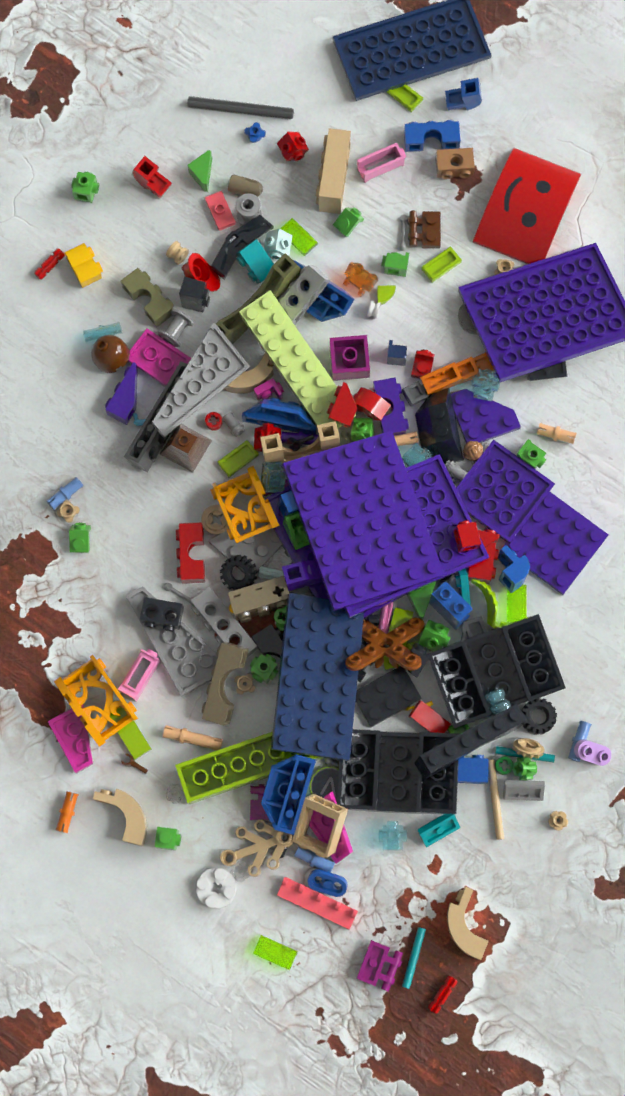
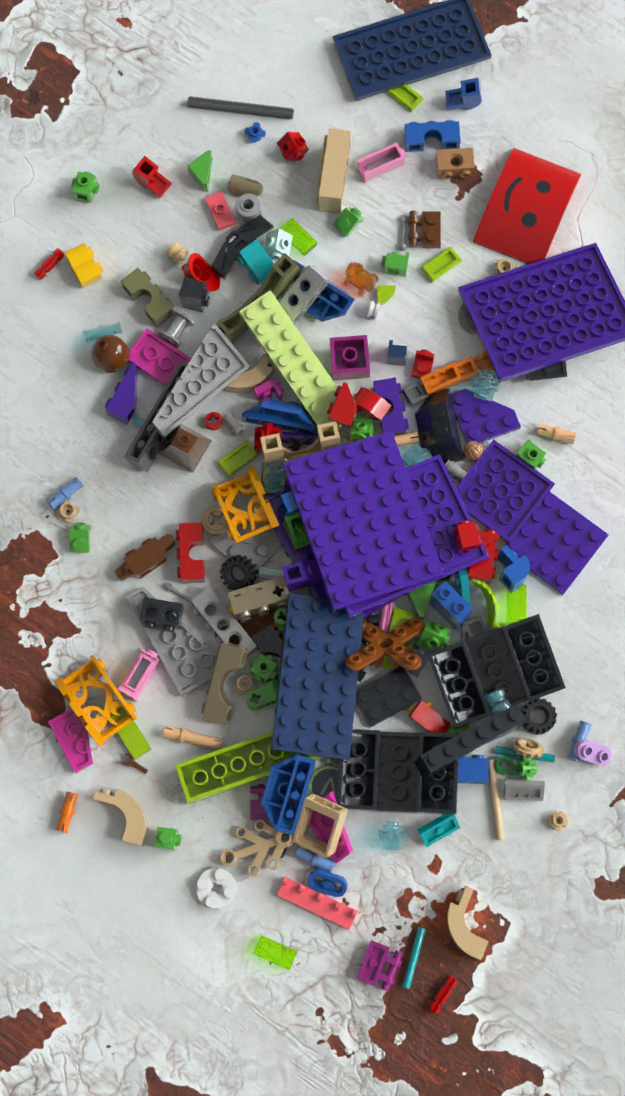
(145, 558): none -> reddish brown hinge
(266, 693): none -> bright green piece

